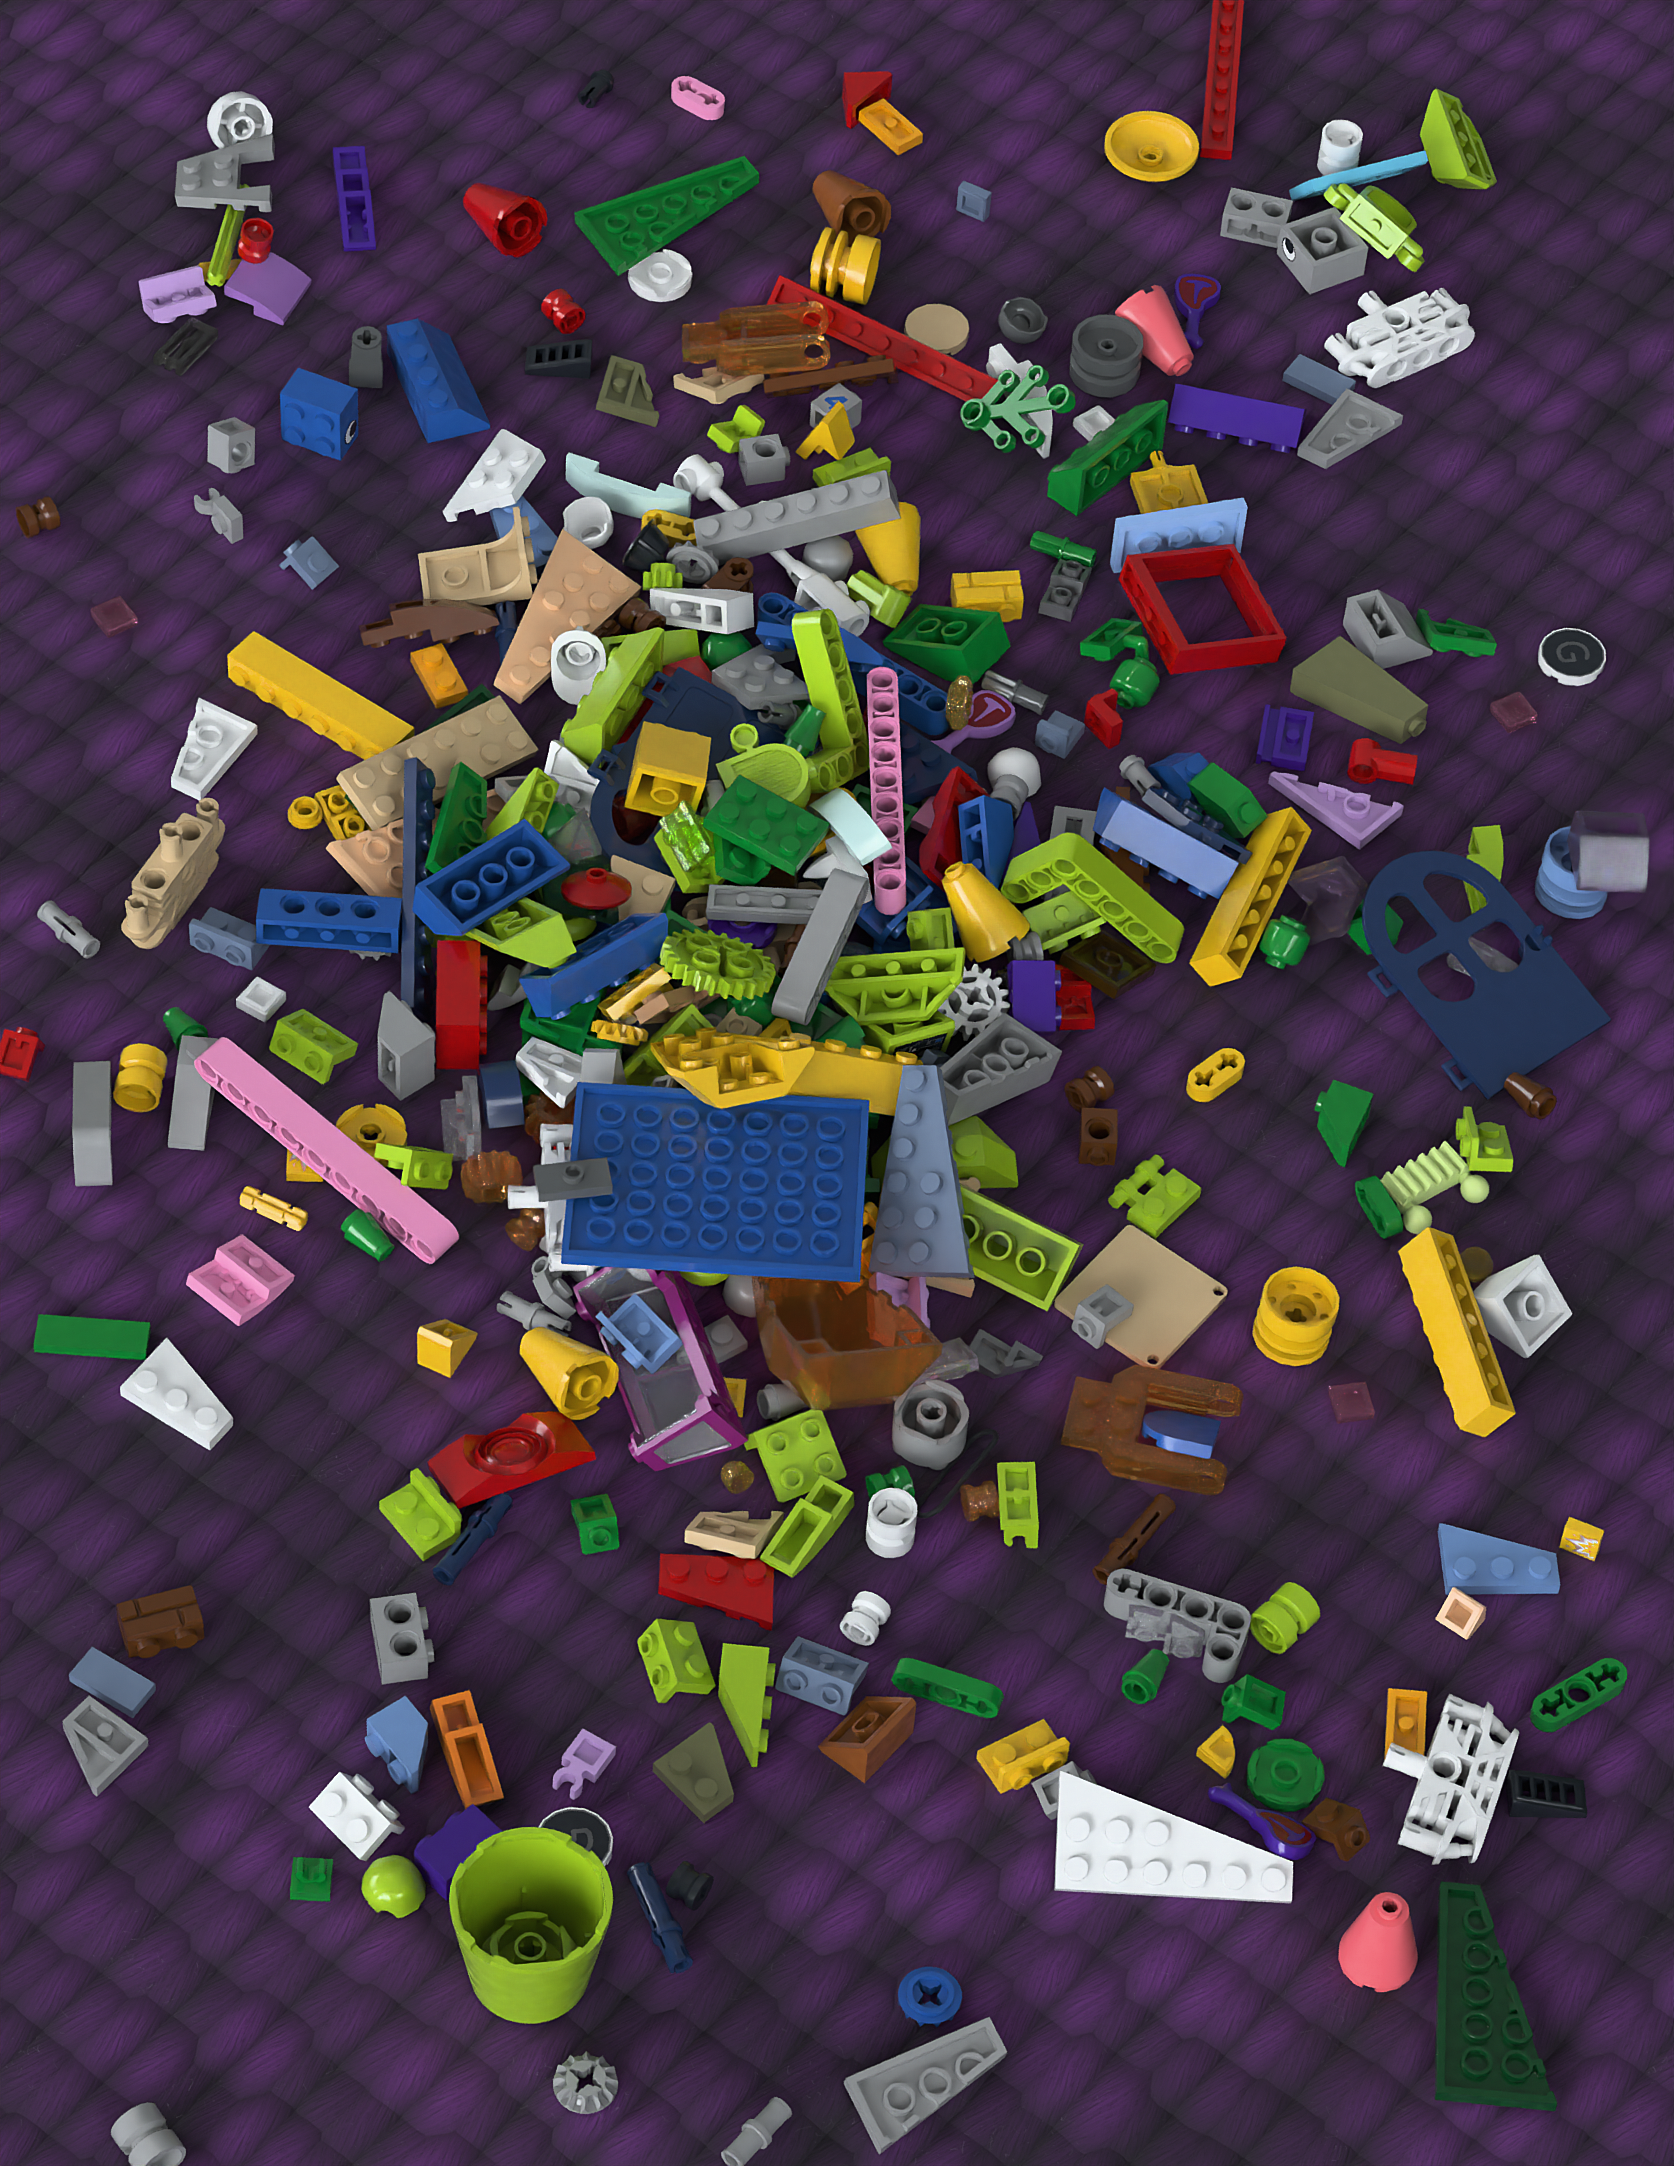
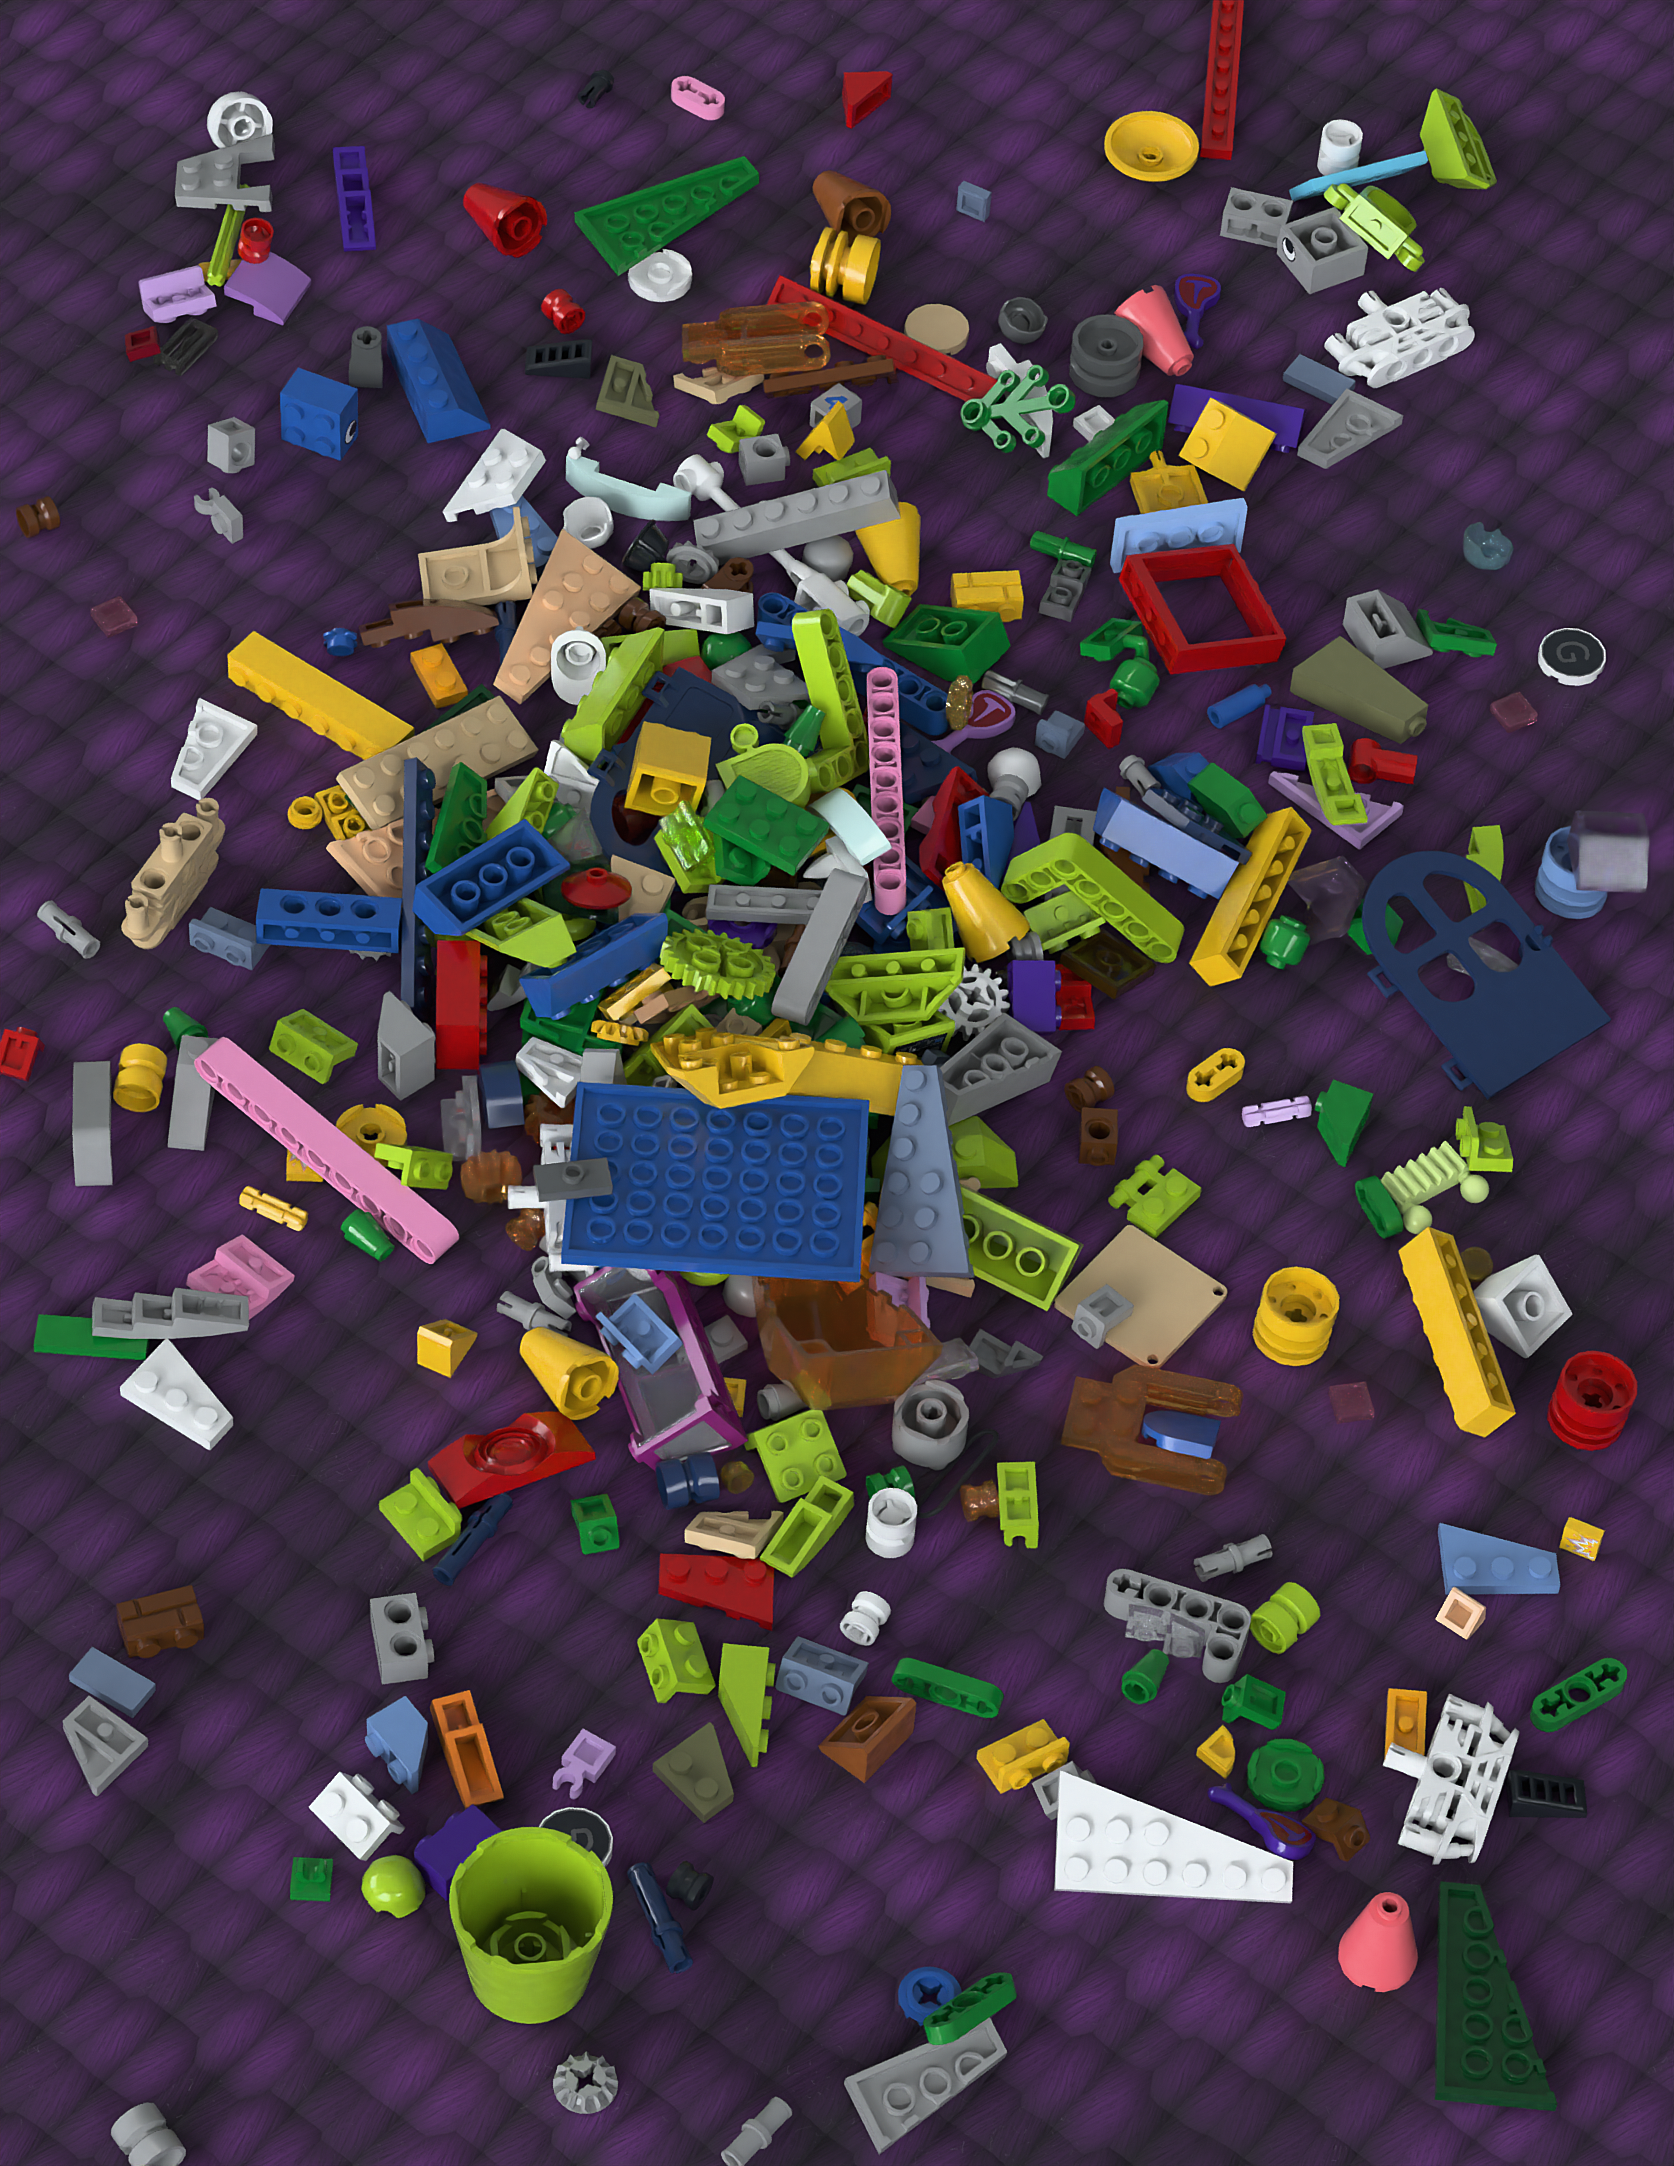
(142, 343): none -> dark red tile
(165, 1317): none -> light grey slope
(261, 999): white tile -> none
(309, 561): sand blue bracket -> none
(340, 642): none -> blue plate
(575, 452): none -> white hinge
(672, 525): yellow beam -> none
(687, 1480): none -> dark blue wheel
(890, 126): light orange plate -> none
(970, 2008): none -> green beam
(1157, 1512): reddish brown pin -> none
(1227, 444): none -> yellow slope
(1233, 1557): none -> light grey pin
(1238, 705): none -> blue cylinder
(1276, 1111): none -> lavender axle
(1330, 775): none -> lime slope
(1486, 549): none -> clear light blue hair
(1531, 1096): reddish brown cone -> none
(1592, 1400): none -> red wheel

